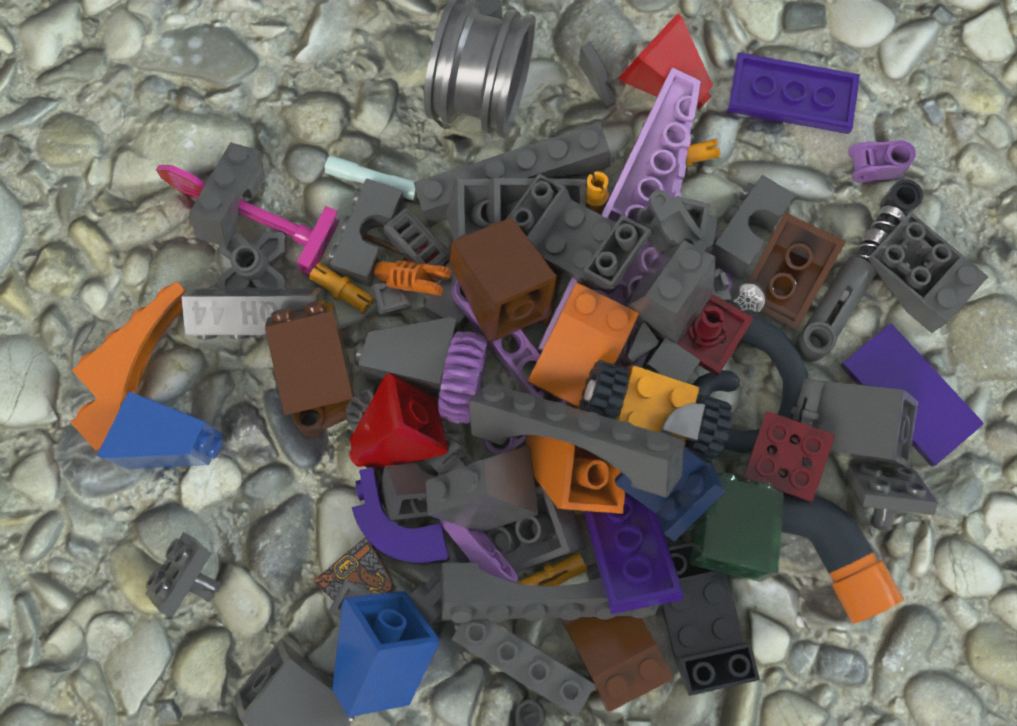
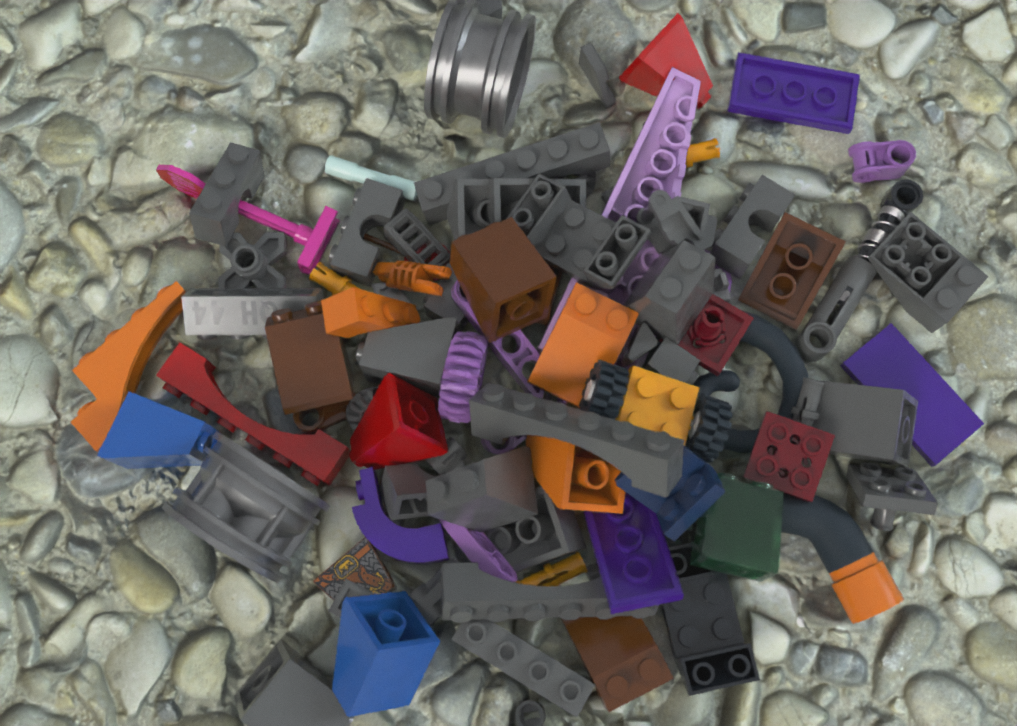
(181, 574): dark grey plate -> none
(192, 375): none -> red arch
(246, 508): none -> flat silver wheel
(363, 311): none -> orange arch
(597, 192): light orange pin -> none
(684, 421): flat silver tile -> none
(749, 297): dark grey tile -> none

